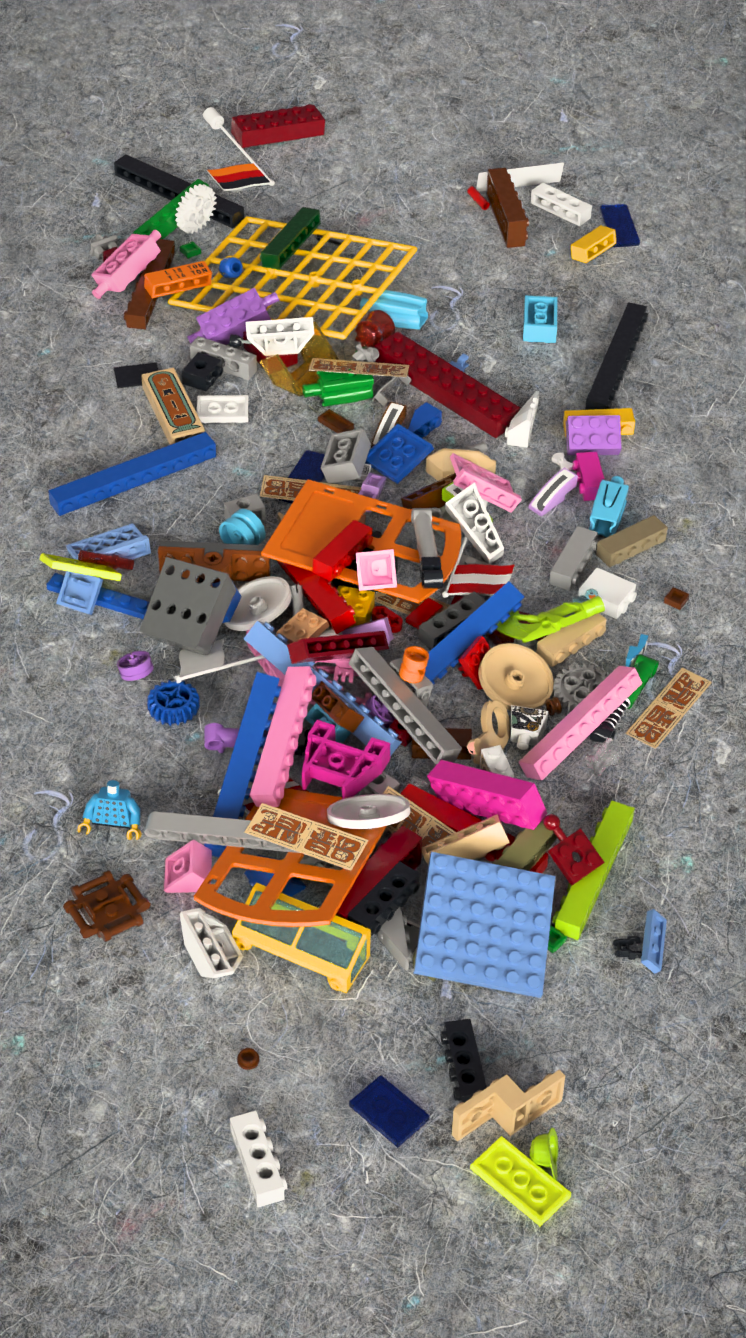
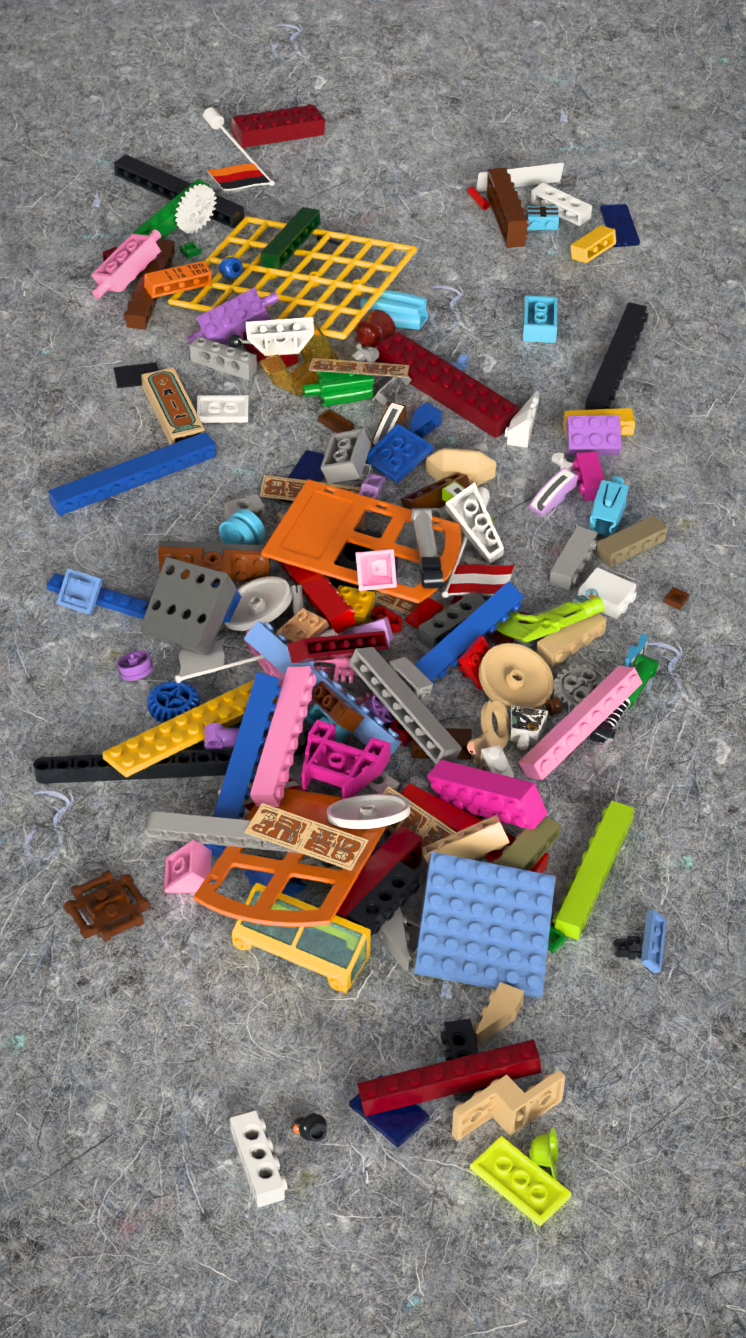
(81, 567): neon yellow tile -> none
(94, 768): none -> black beam
(102, 244): light grey hips -> none
(106, 560): clear red pin -> none
(113, 808): dark azure torso -> none
(132, 548): light blue fence -> none
(178, 732): none -> yellow plate
(202, 371): black brick -> none
(209, 944): white wedge -> none
(248, 1059): reddish brown plate -> none
(311, 1127): none -> black animal
(342, 550): red brick -> none
(414, 664): orange wheel -> none
(448, 1077): none -> dark red brick
(489, 485): bright pink fence -> none
(501, 1011): none -> tan slope
(543, 217): none -> medium azure brick
(563, 851): dark red plate -> none
(668, 708): sticker -> none

